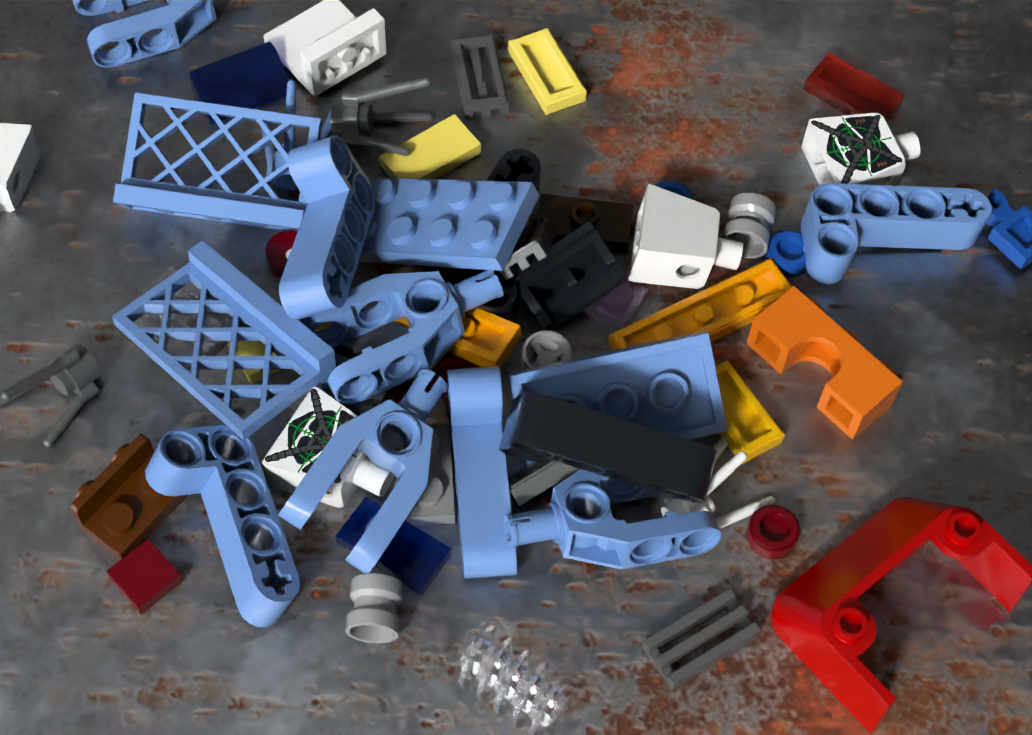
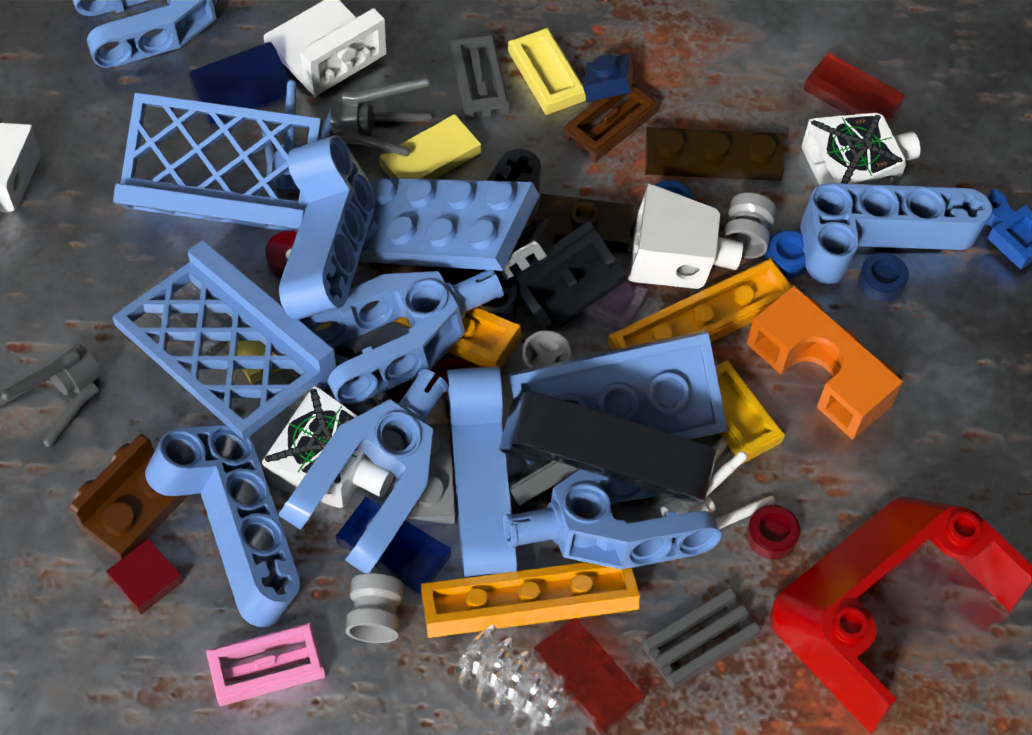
(268, 683): none -> bright pink tile
(527, 597): none -> light orange plate
(589, 140): none -> reddish brown tile
(598, 682): none -> clear red tile
(608, 77): none -> dark blue plate
(714, 154): none -> dark brown plate
(883, 277): none -> dark blue tile

